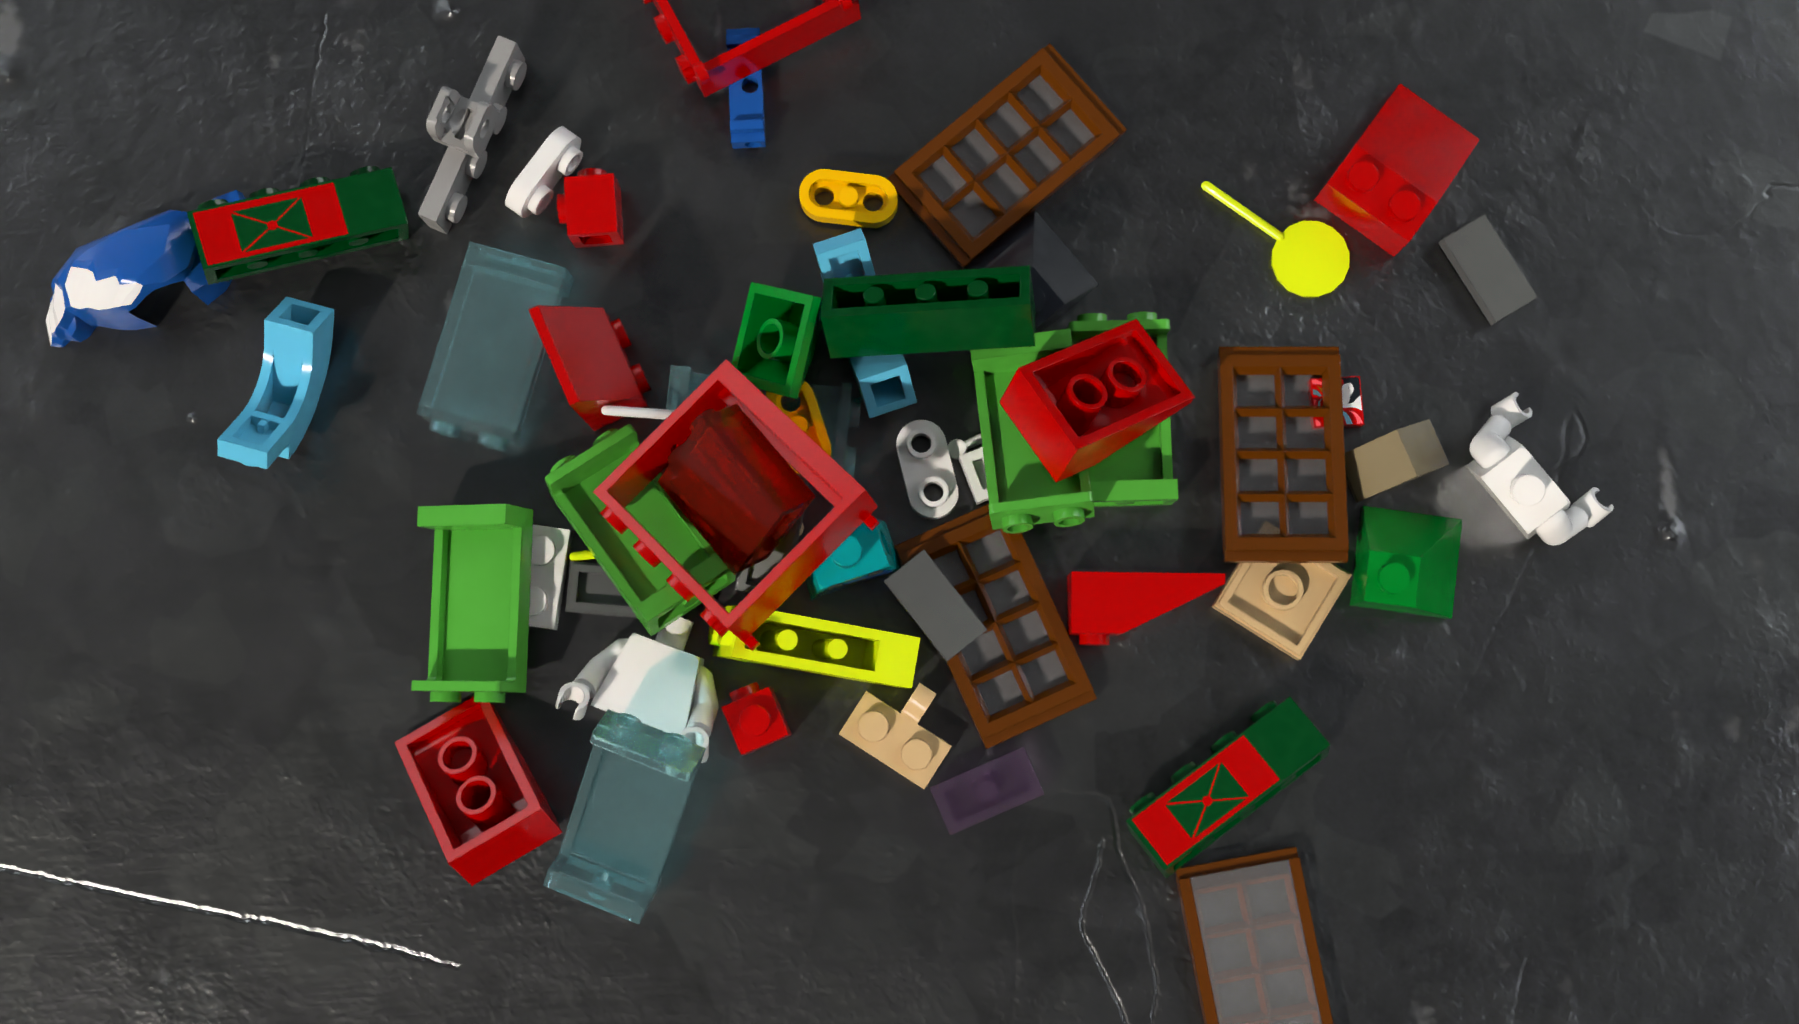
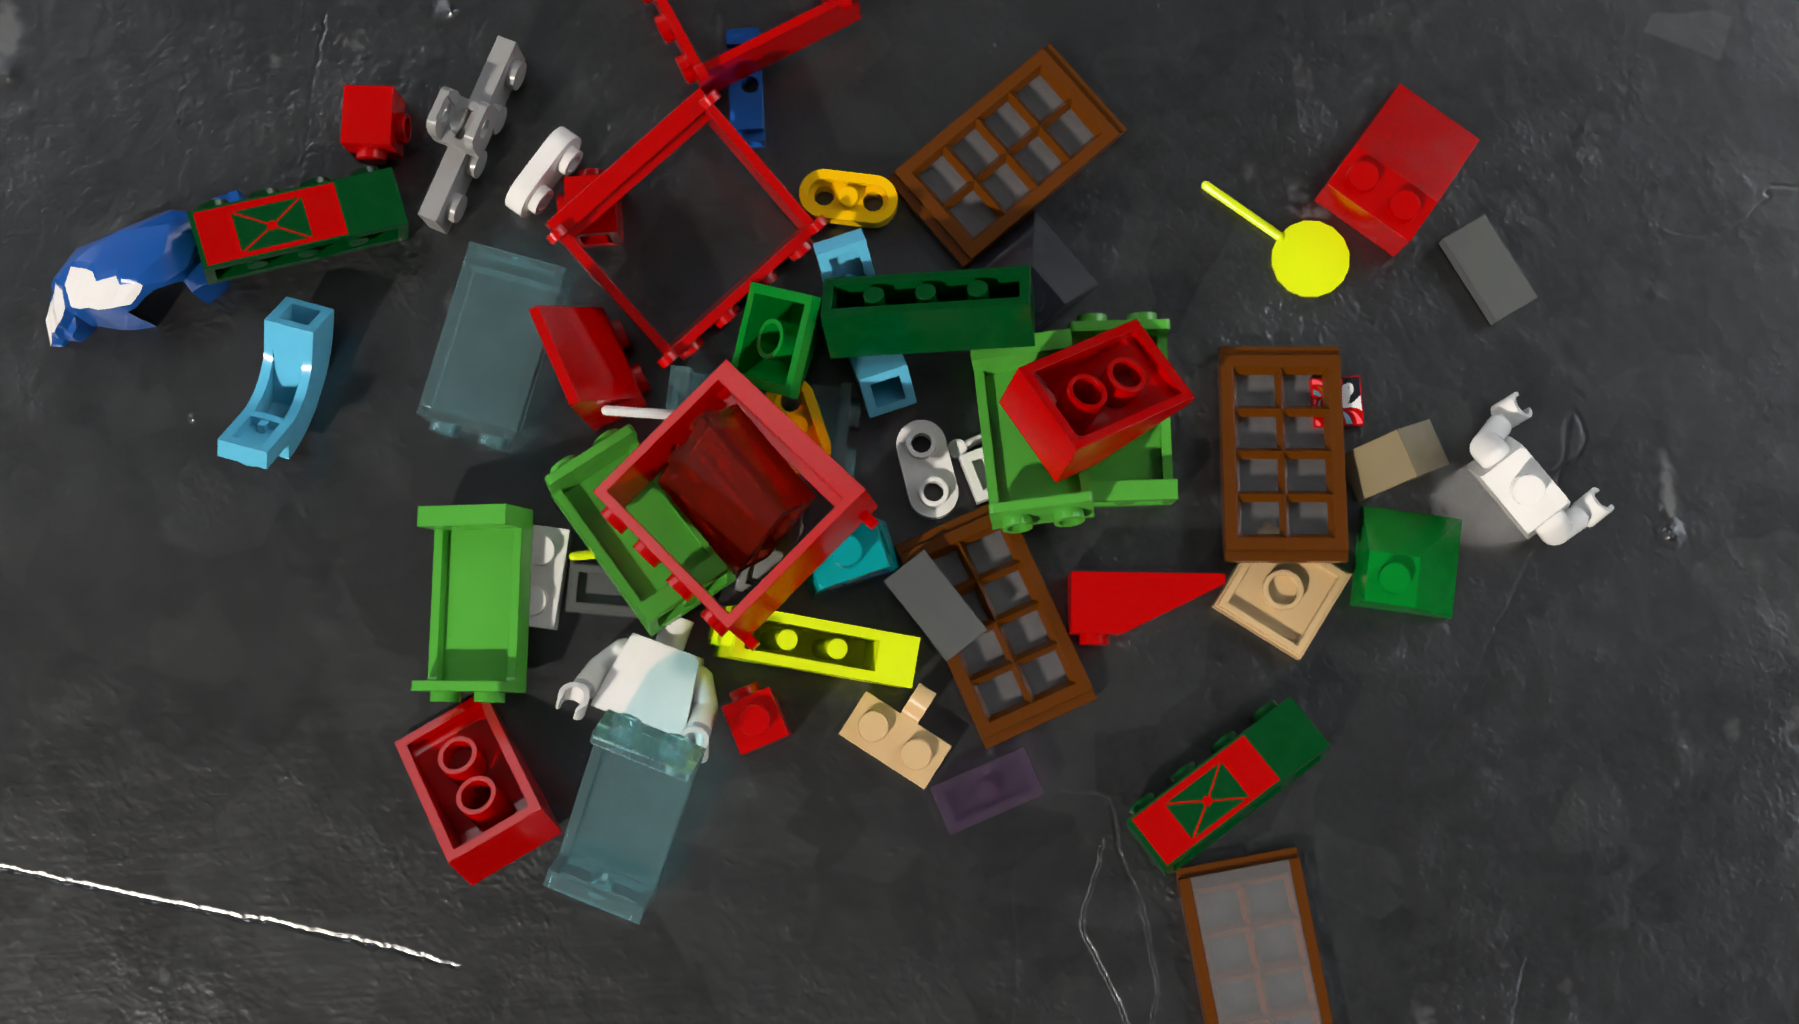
(374, 123): none -> red brick
(636, 165): none -> red window

